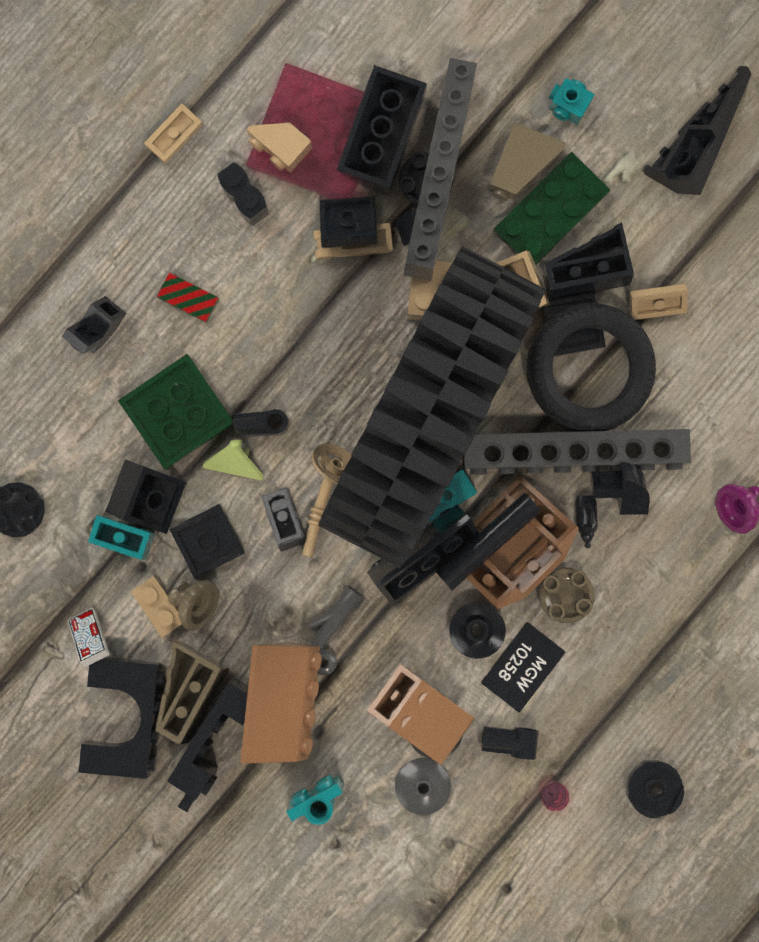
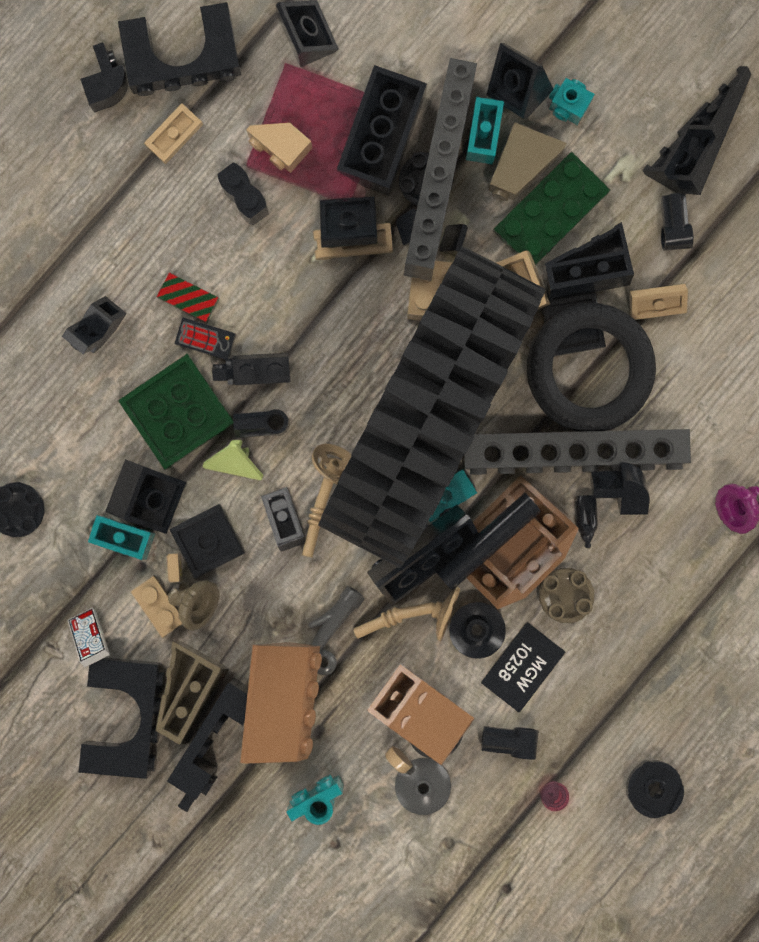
(107, 86): none -> black brick
(174, 567): none -> tan tile
(205, 339): none -> tile
(215, 62): none -> black arch
(254, 369): none -> black hinge
(306, 30): none -> black slope
(398, 760): none -> tan tile
(439, 610): none -> tan dish
(453, 239): none -> black slope
(484, 130): none -> teal brick
(518, 82): none -> black slope
(676, 230): none -> black piece

